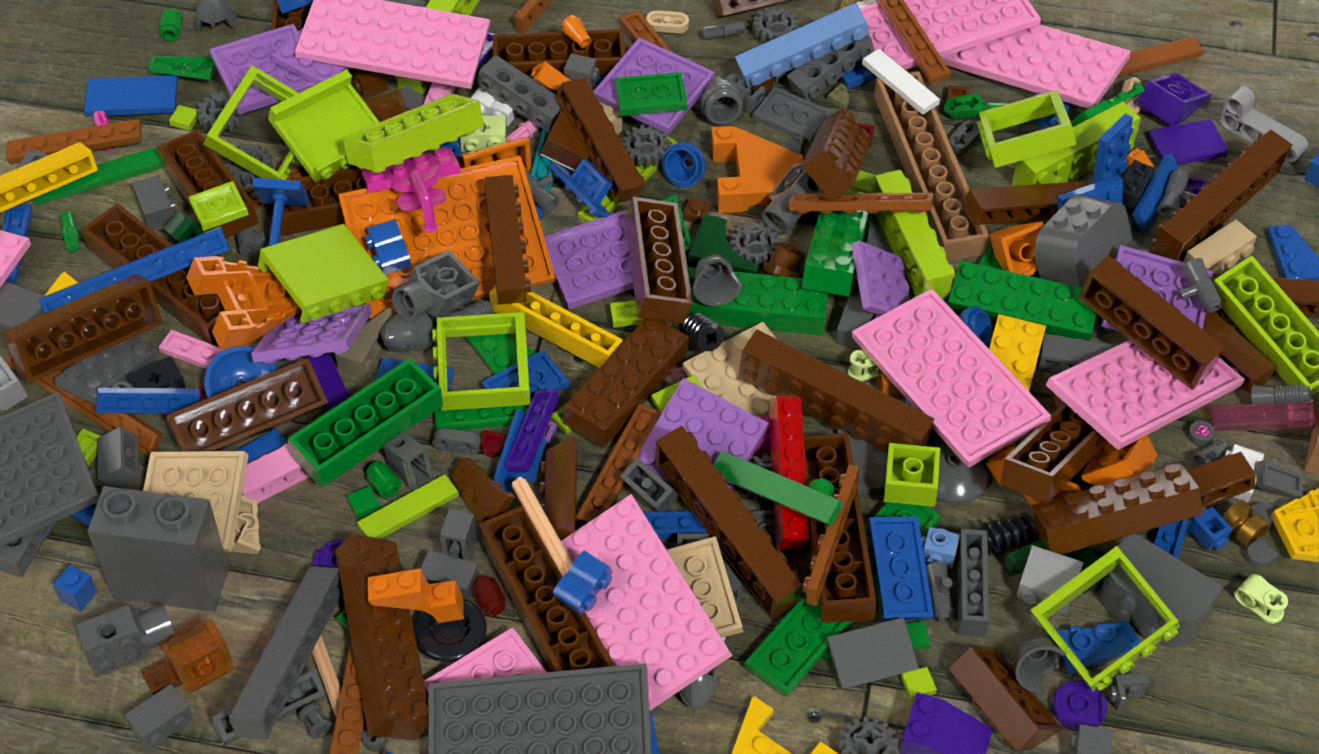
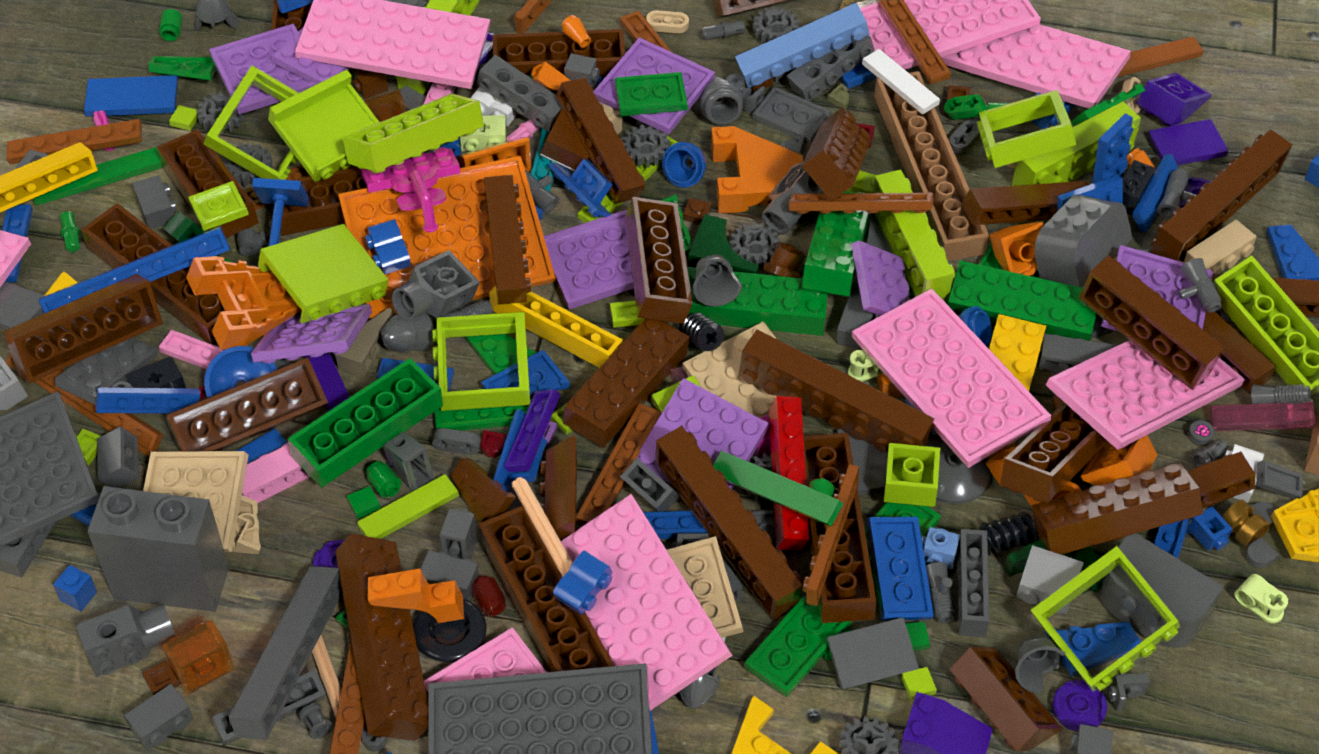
(1249, 123): light grey beam -> none

